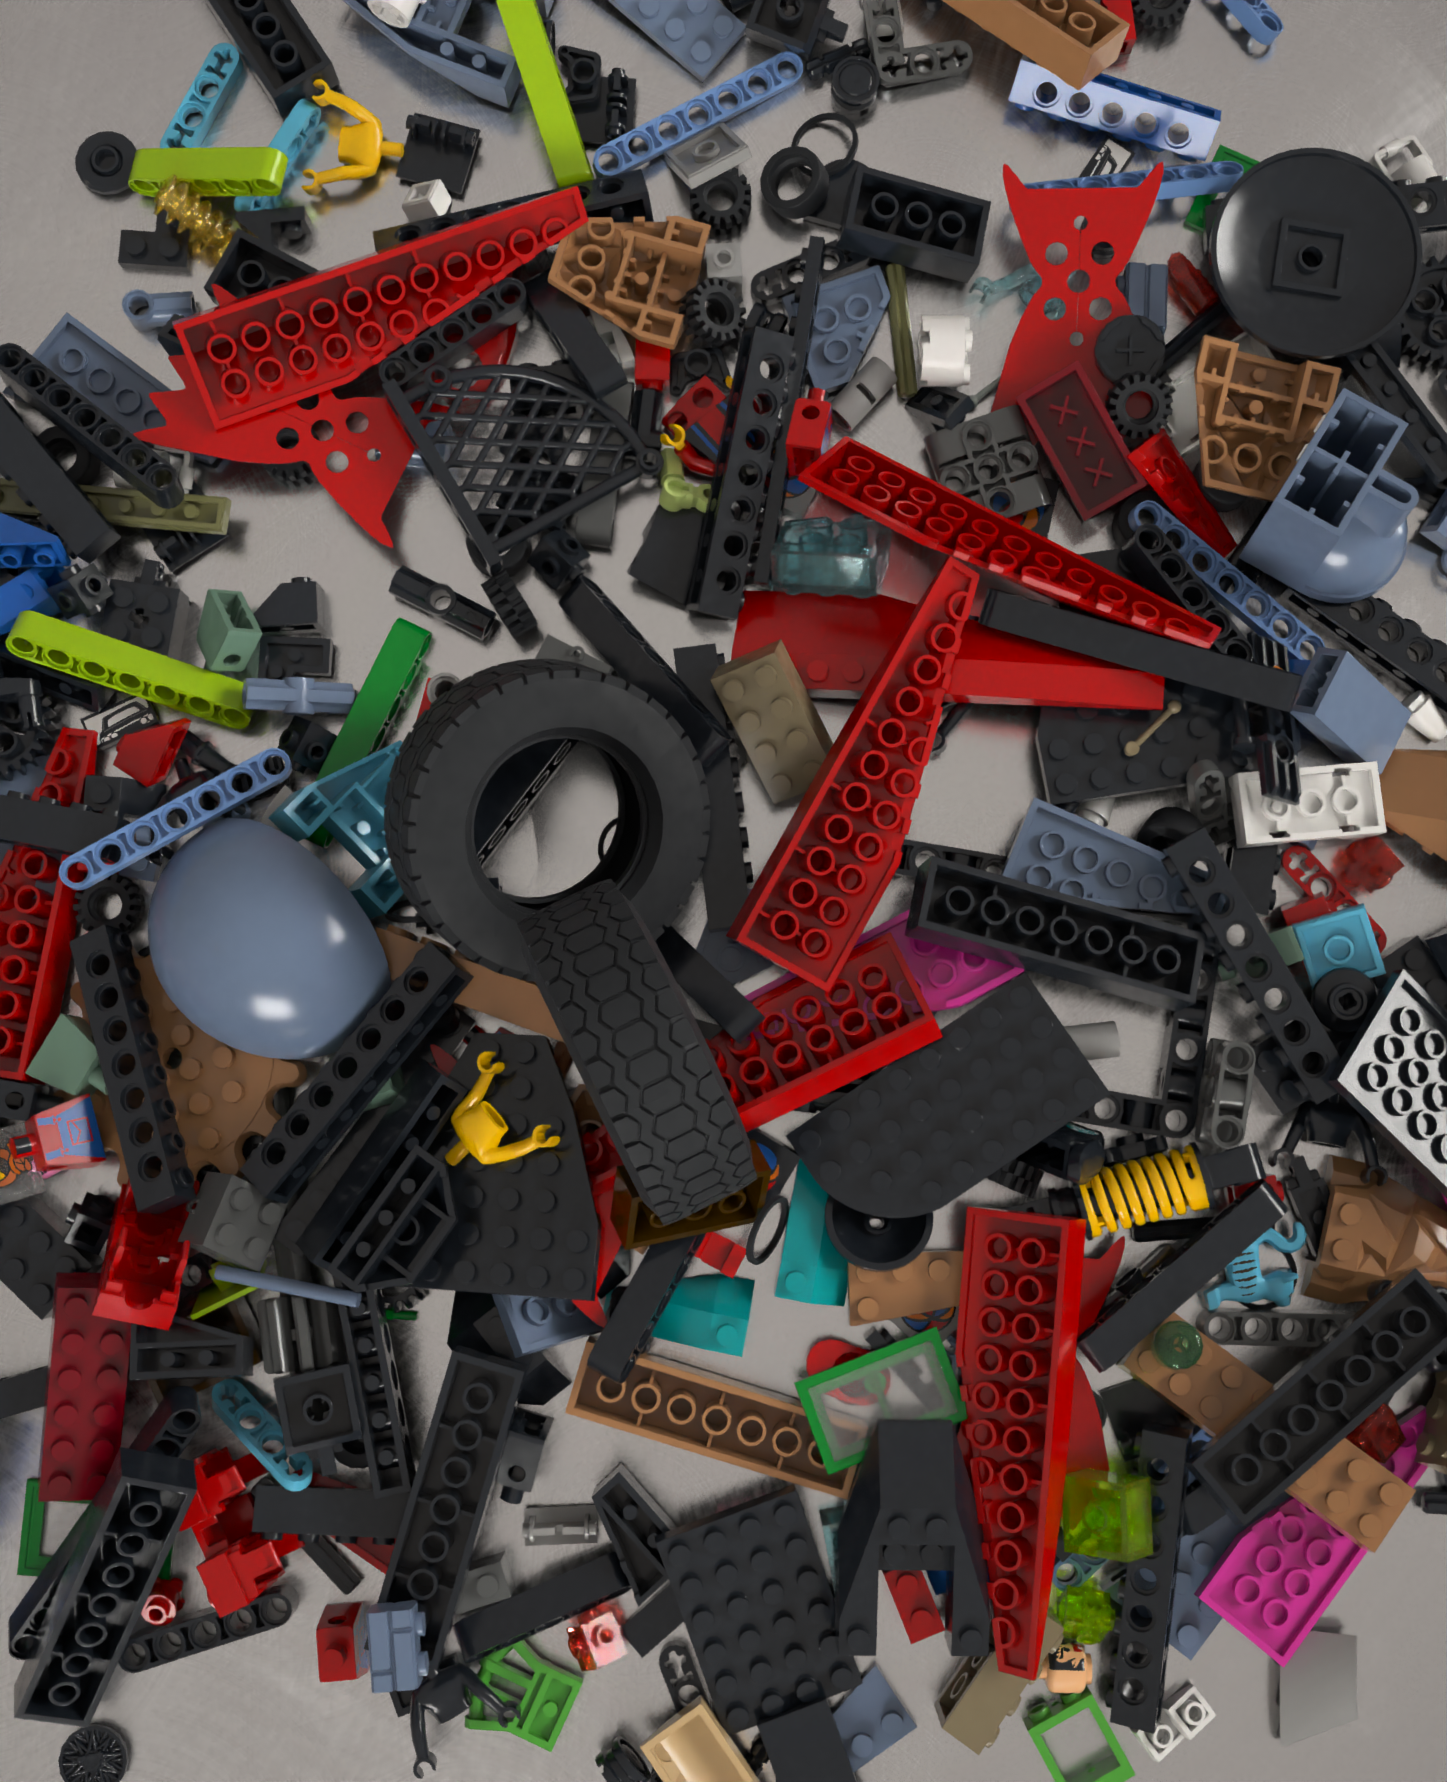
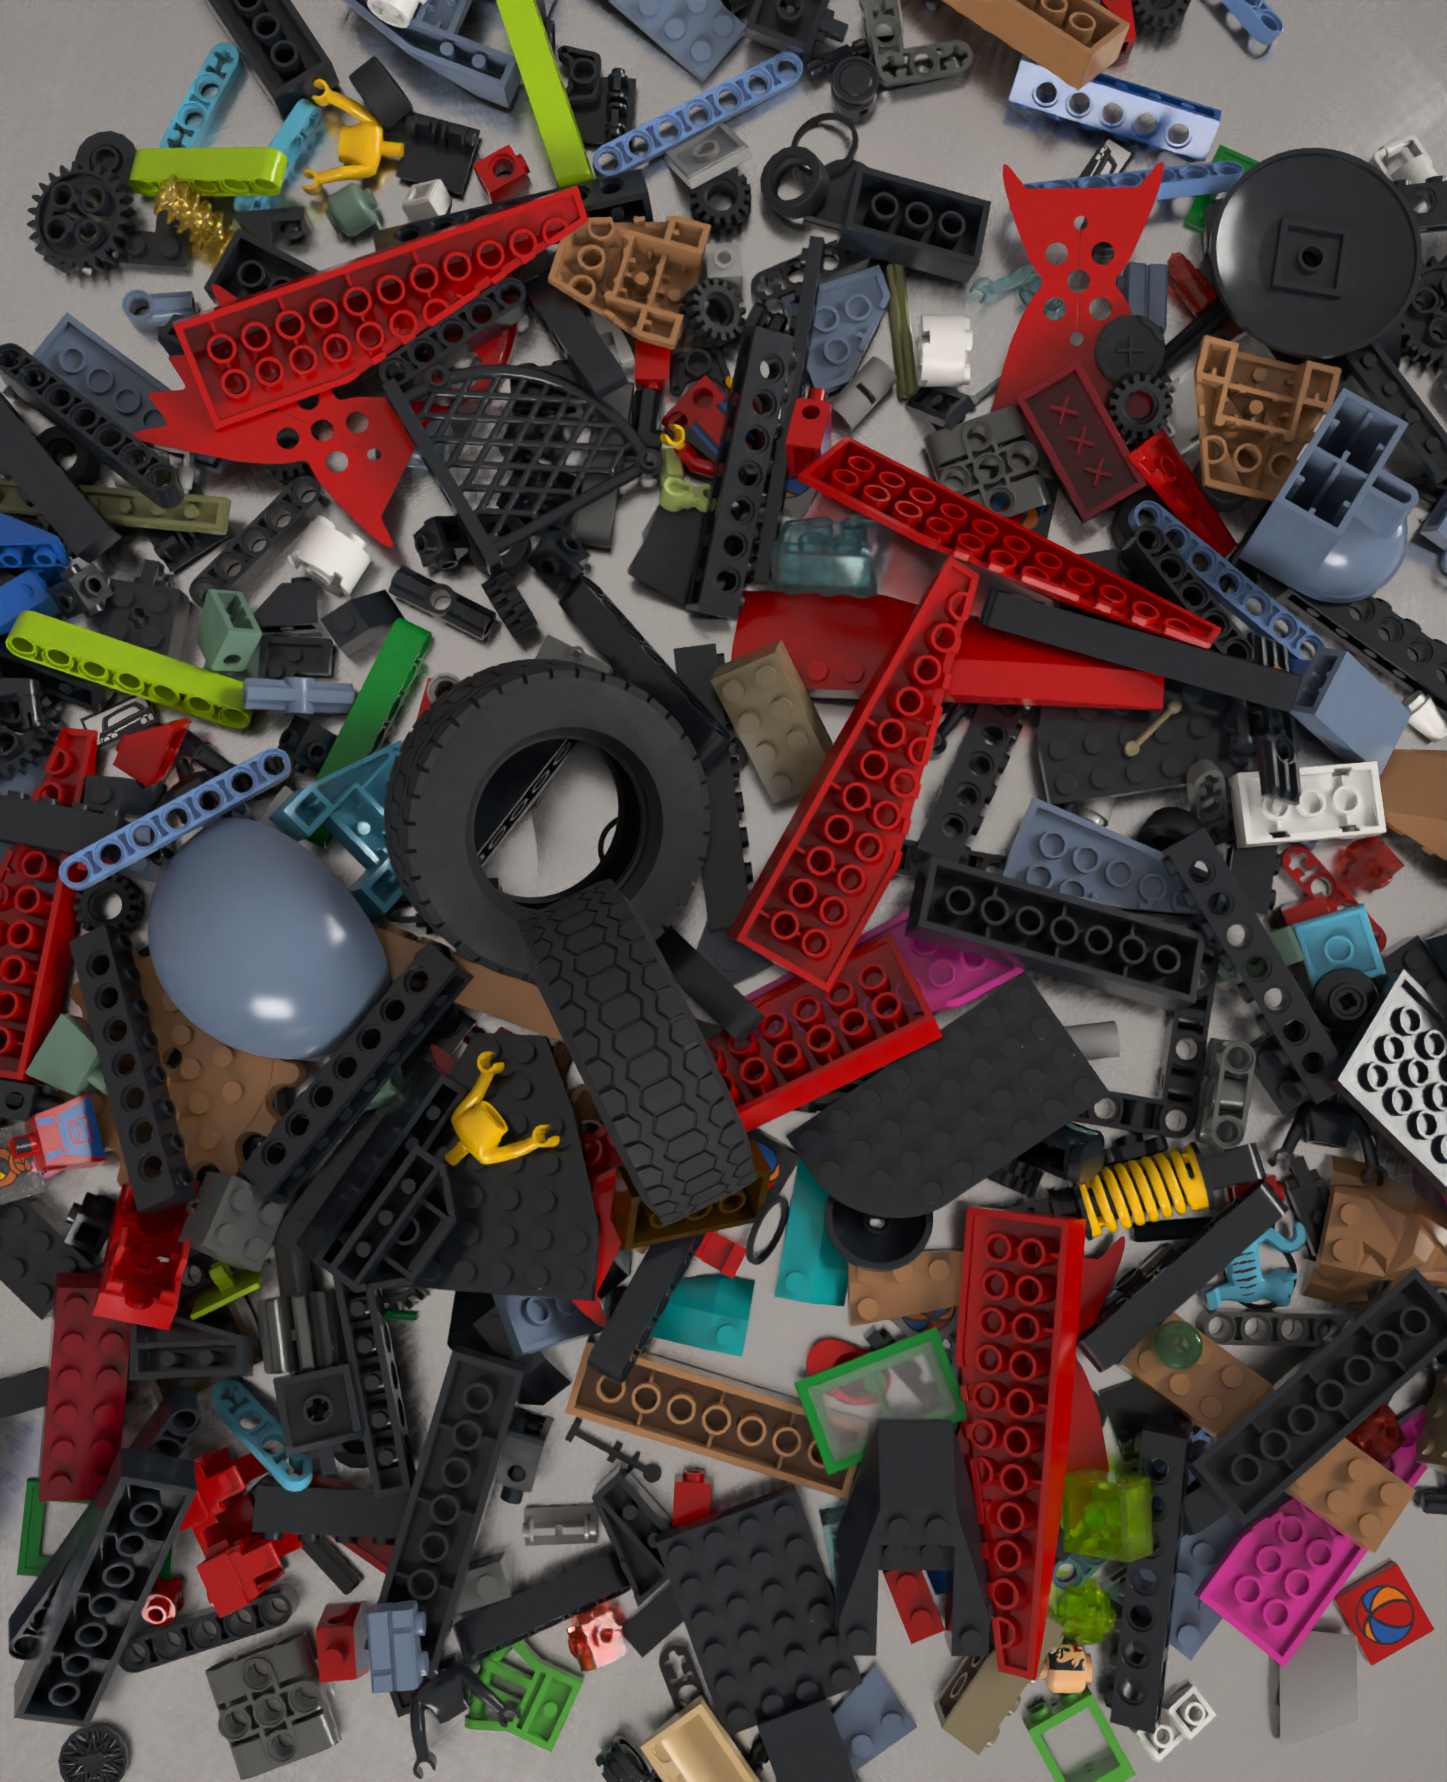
(87, 188): none -> black gear
(261, 528): none -> black beam
(288, 1286): sand blue bar -> none
(305, 1720): none -> dark grey connector
(330, 556): none -> white brick
(351, 209): none -> sand green head
(361, 620): none -> black slope
(380, 92): none -> black tyre
(441, 542): none -> black brick
(502, 188): none -> red brick
(651, 1471): none -> black piece
(691, 1497): none -> red brick
(962, 781): none -> black brick
(1383, 1613): none -> tile

